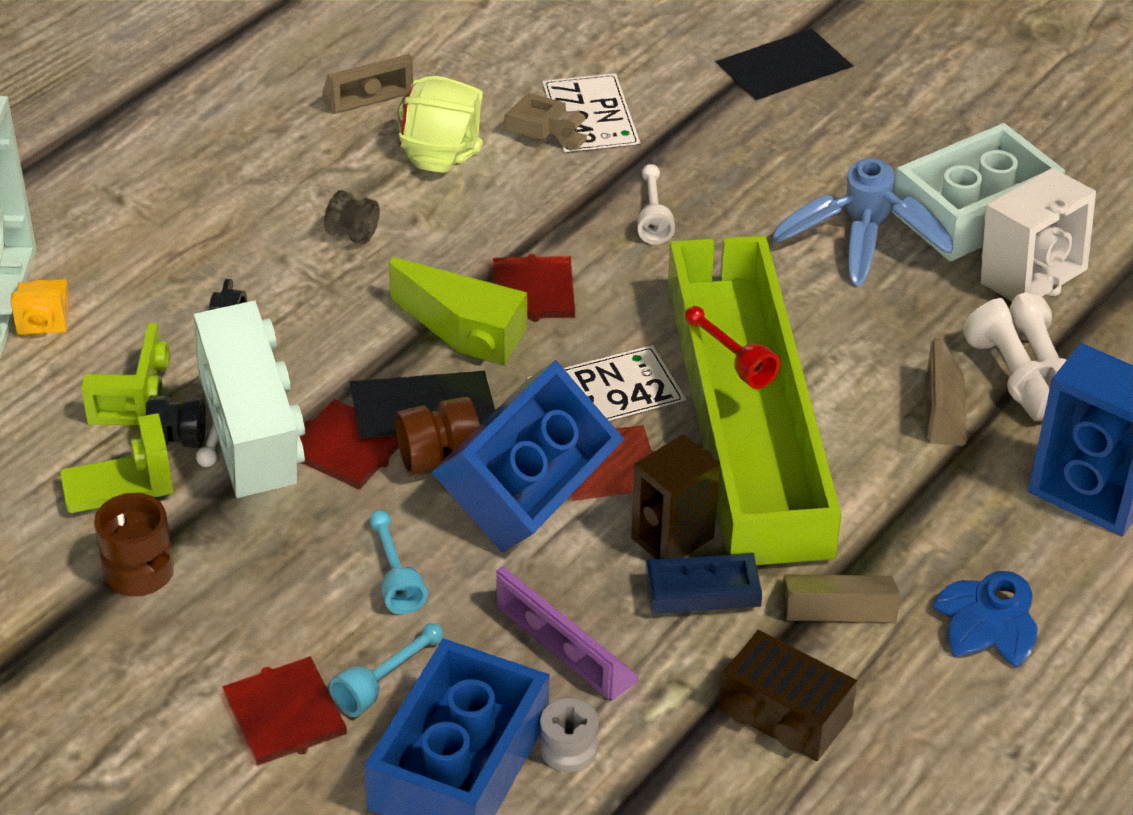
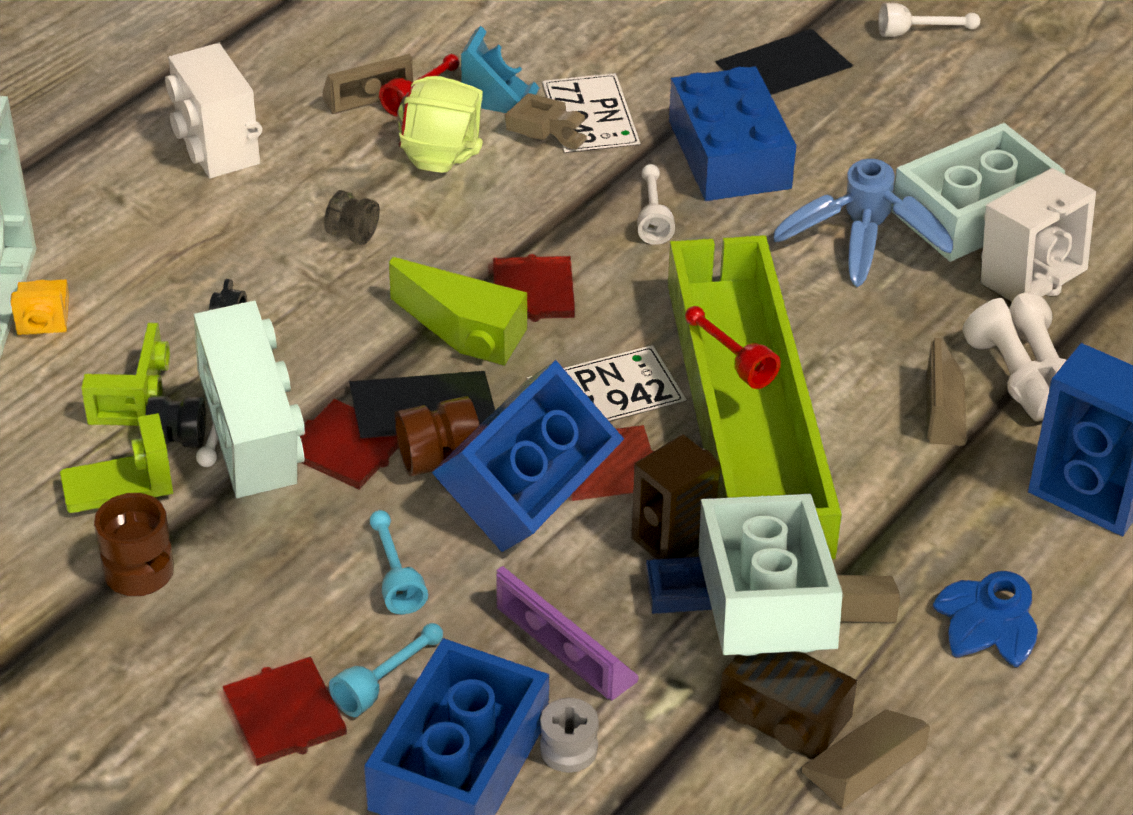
(213, 110): none -> white brick
(395, 90): none -> red hinge
(490, 73): none -> dark azure slope
(731, 133): none -> blue brick
(769, 575): none -> light aqua brick
(867, 756): none -> dark tan slope
(896, 20): none -> white hinge

